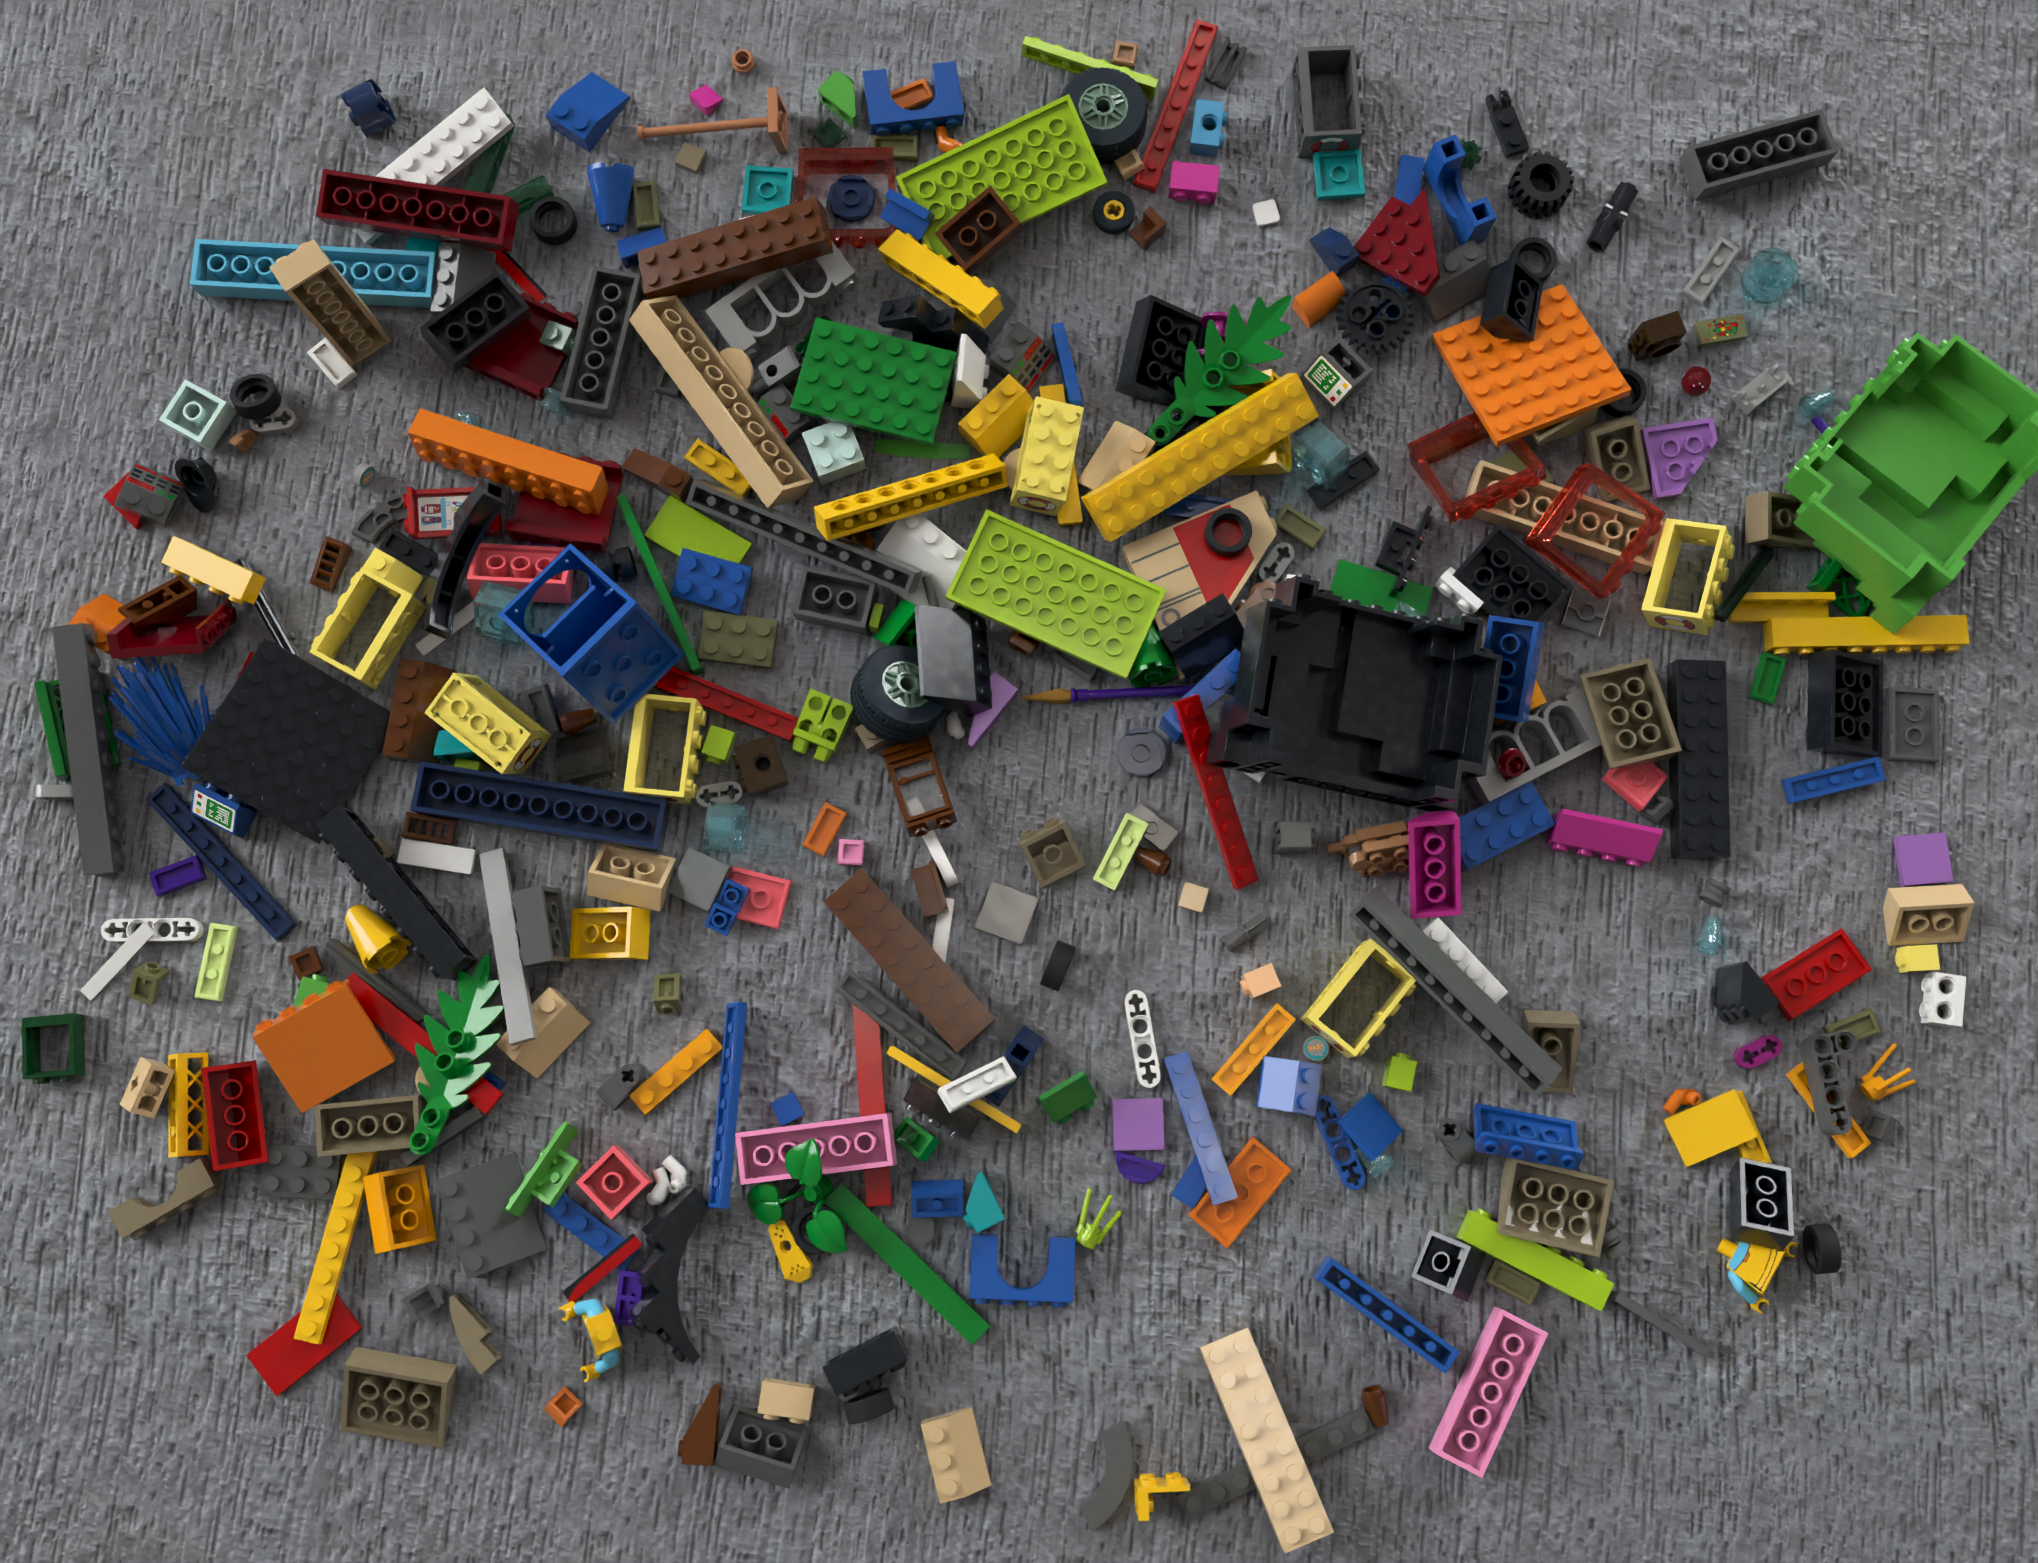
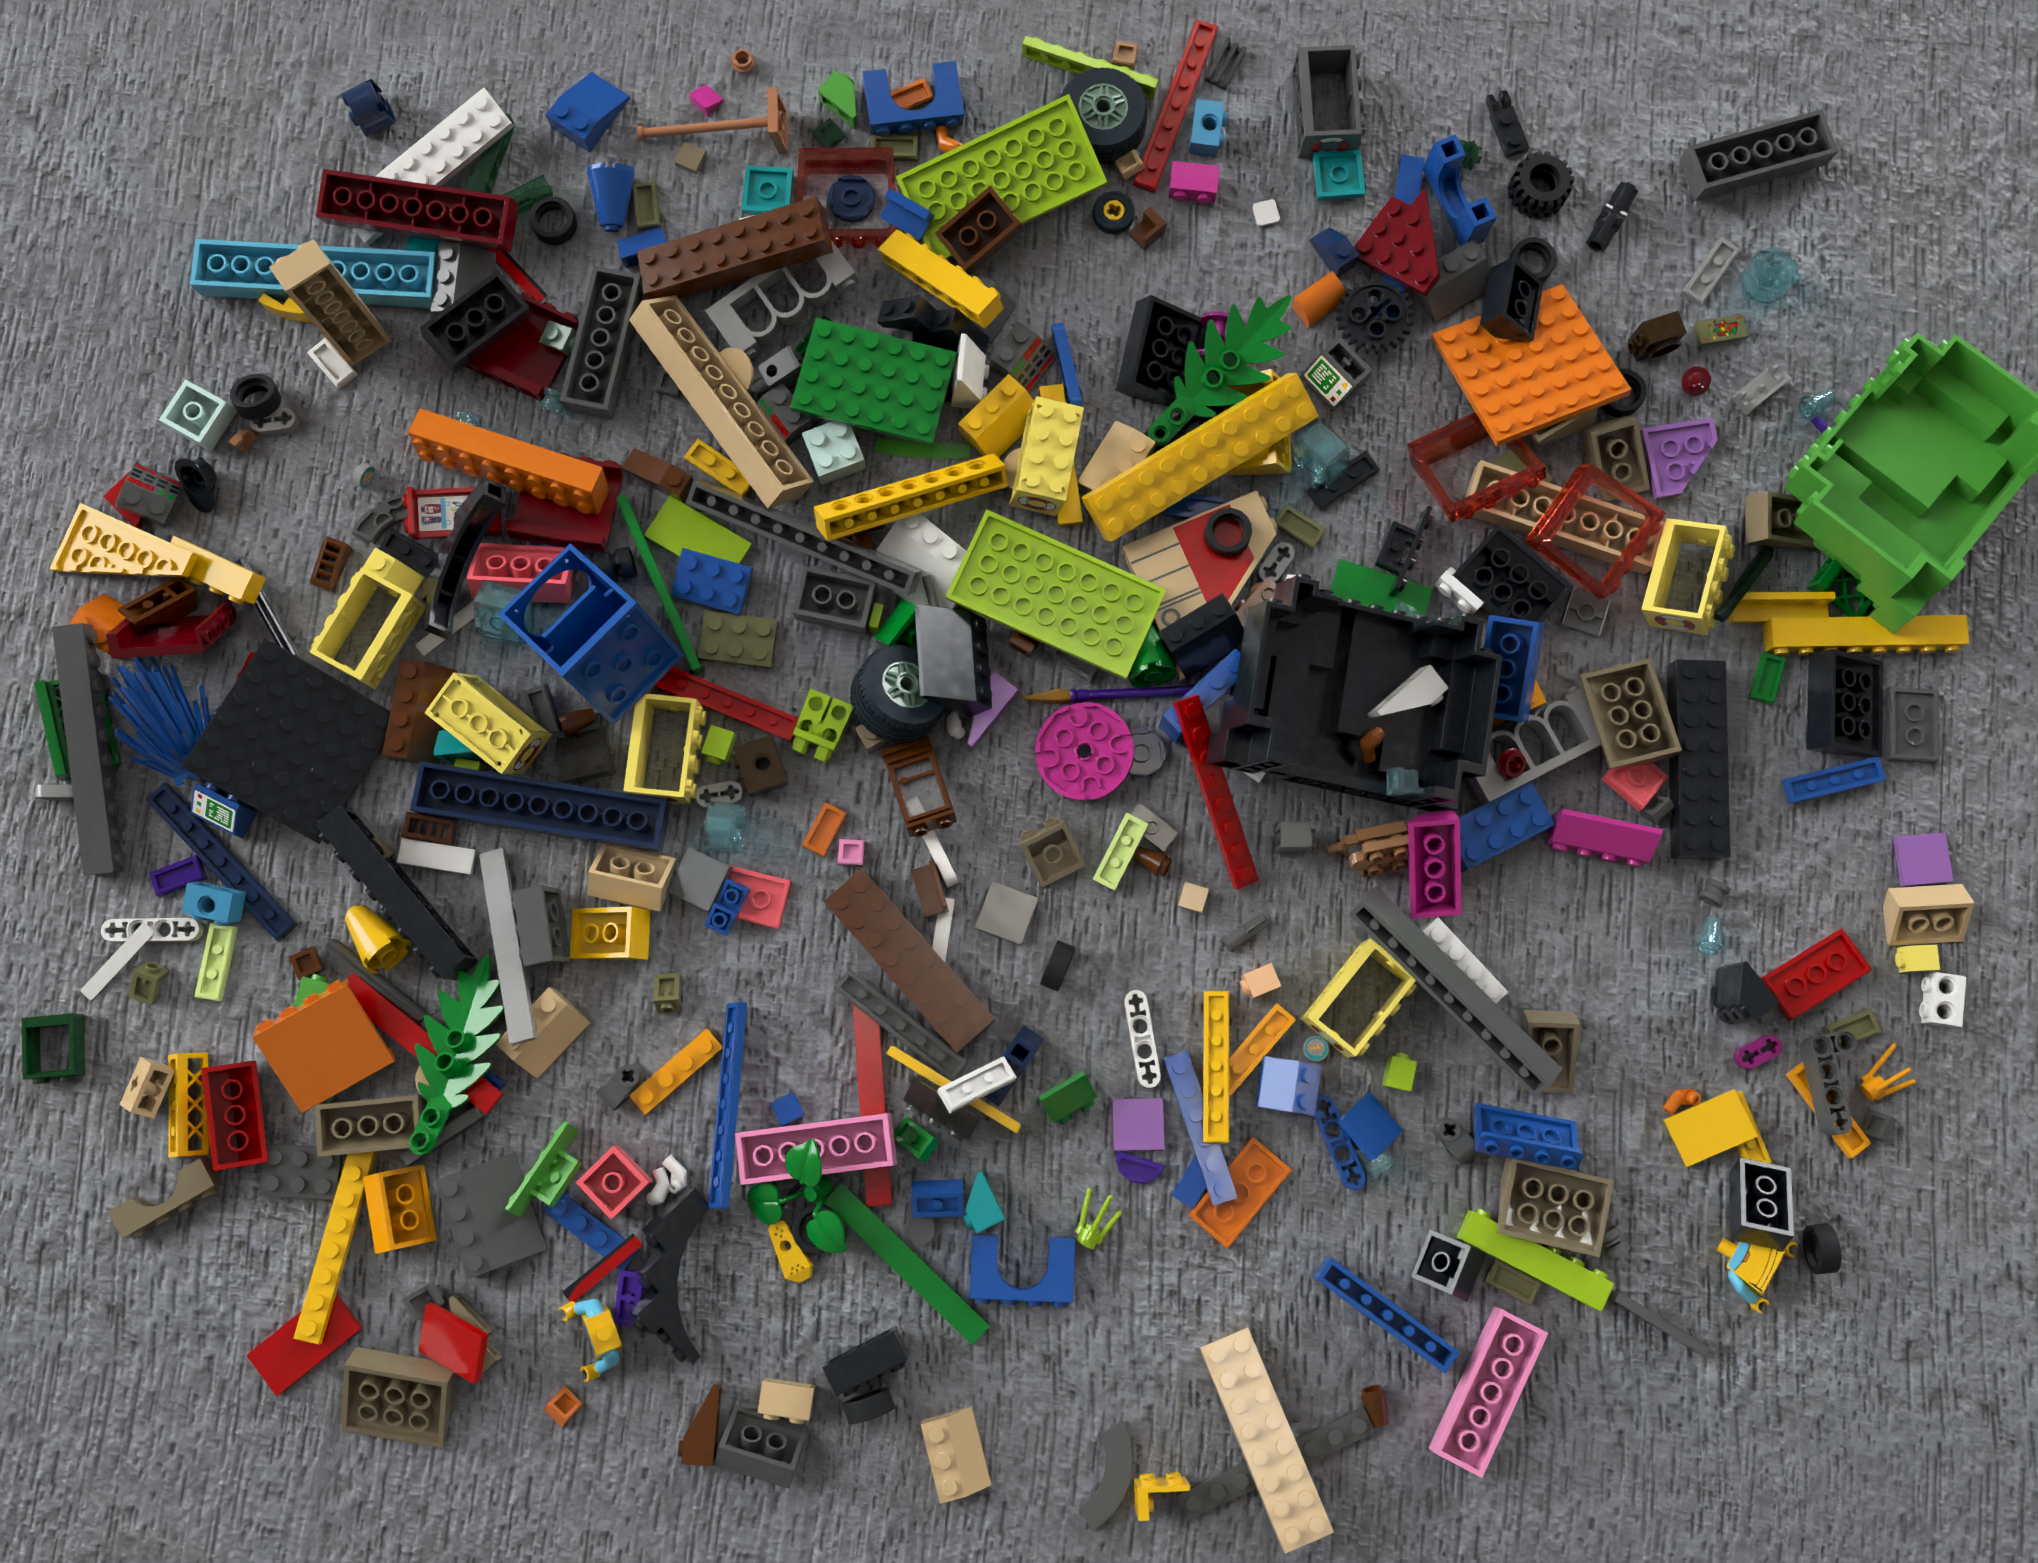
(109, 546): none -> yellow wing
(227, 901): none -> dark azure brick
(289, 310): none -> yellow slope
(453, 1342): none -> red tile
(1110, 751): none -> dark pink plate
(1216, 1068): none -> yellow tile
(1370, 742): none -> dark orange arm
(1403, 782): none -> clear light blue panel
(1418, 690): none -> white slope

